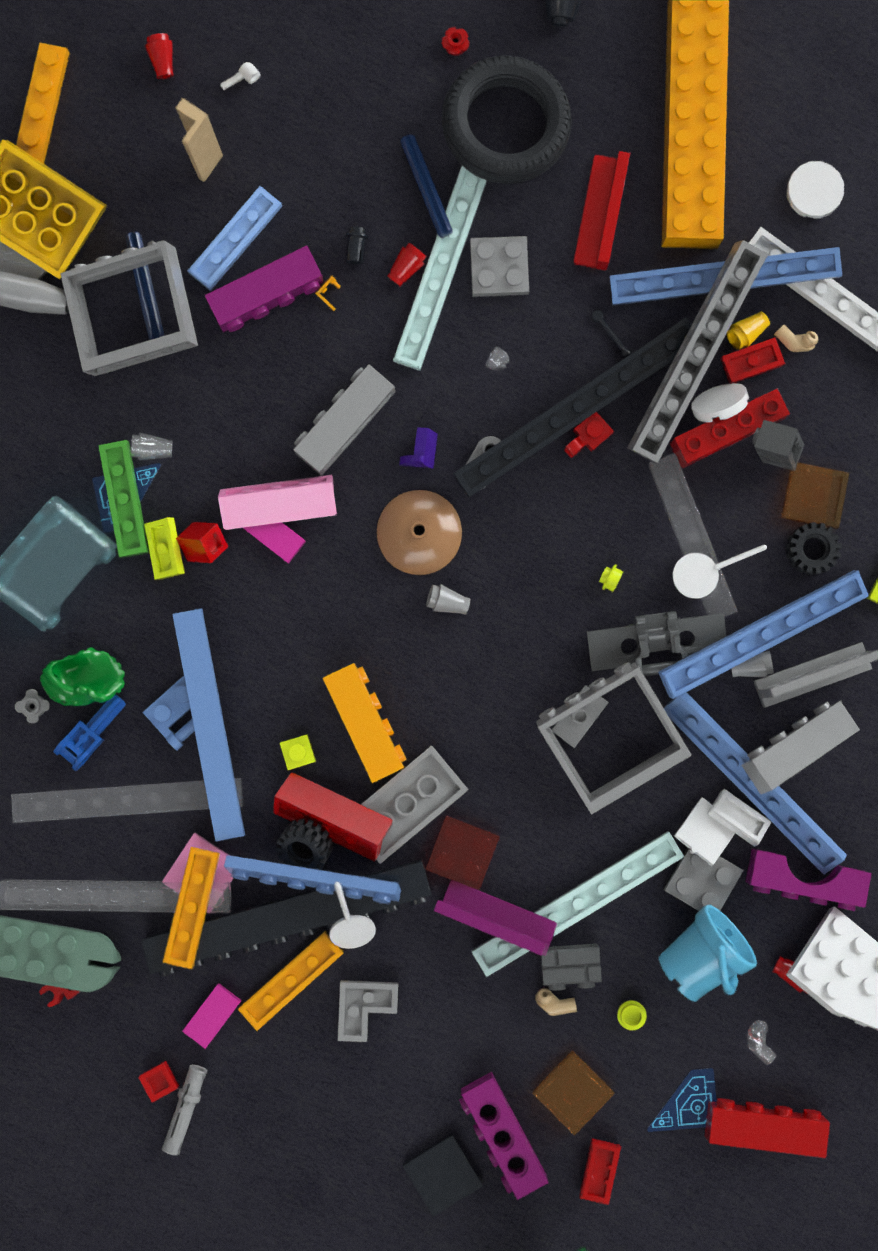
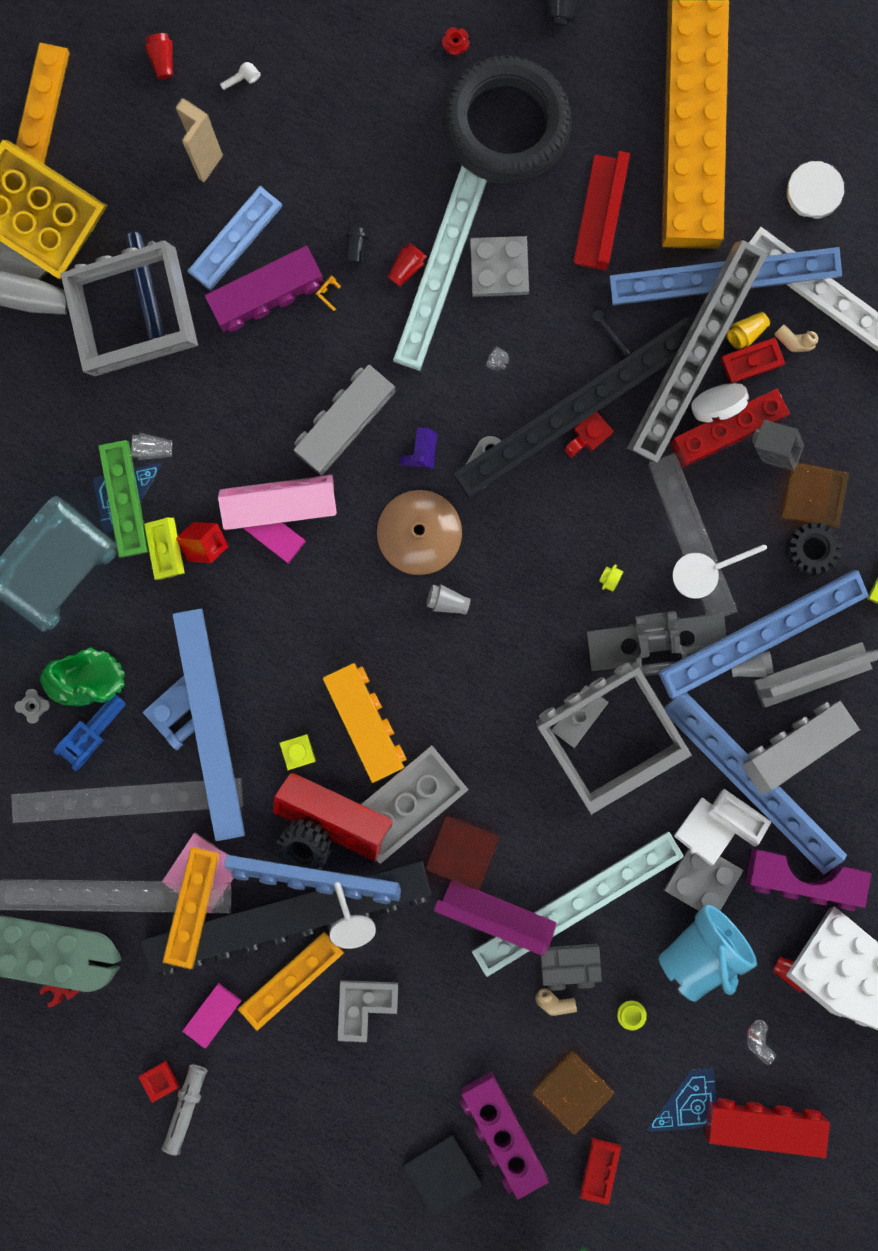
(426, 186): dark blue axle -> none

